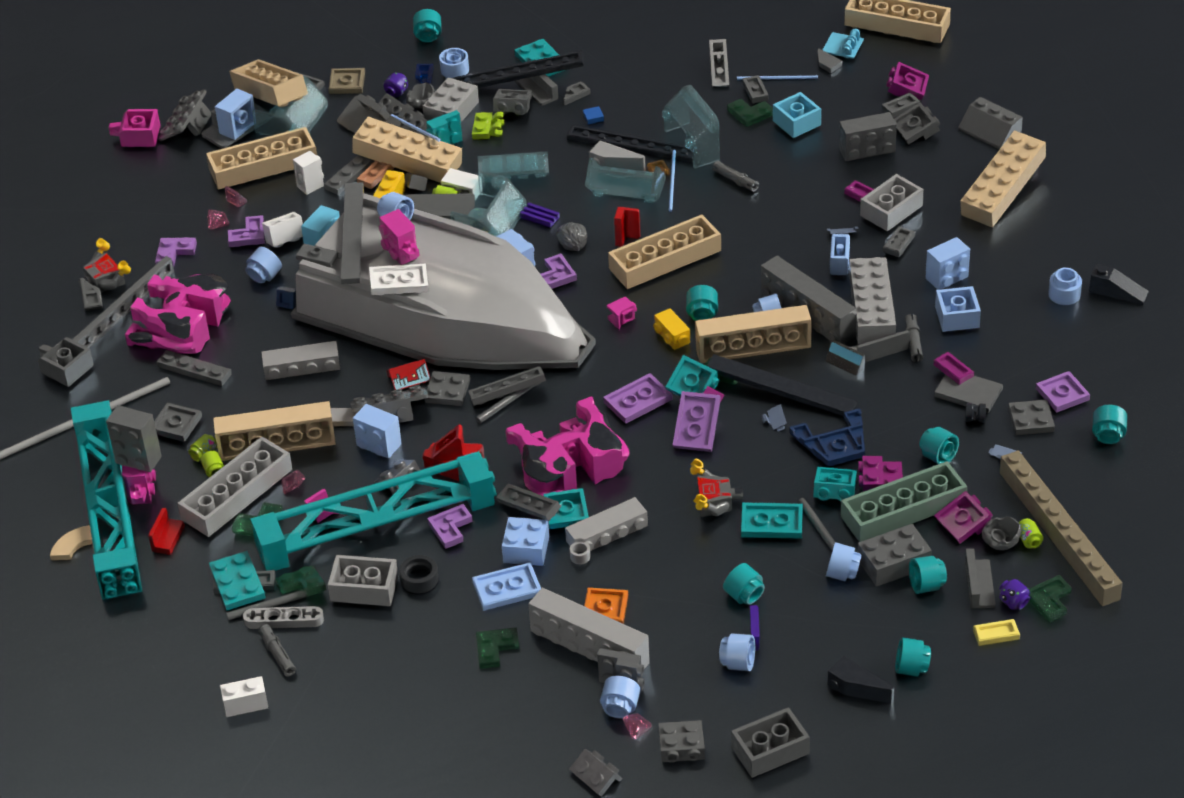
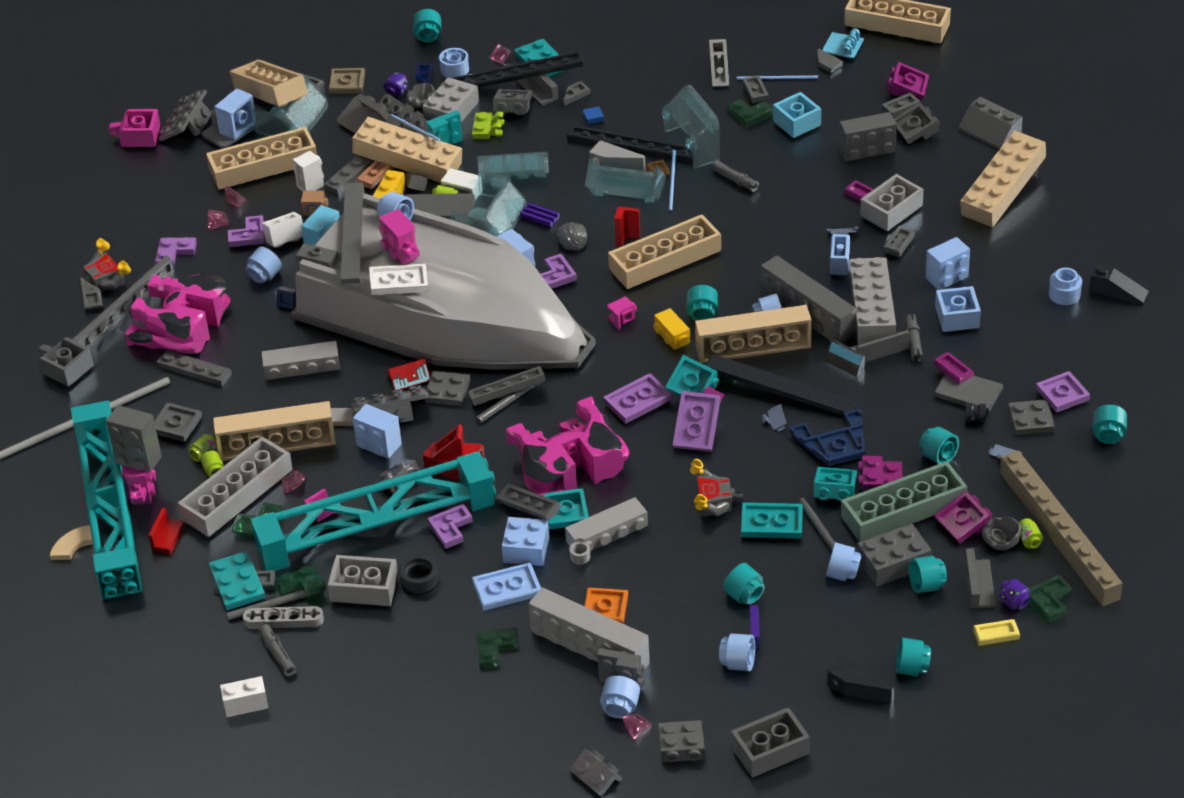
(312, 201): none -> medium nougat brick
(500, 54): none -> clear pink slope

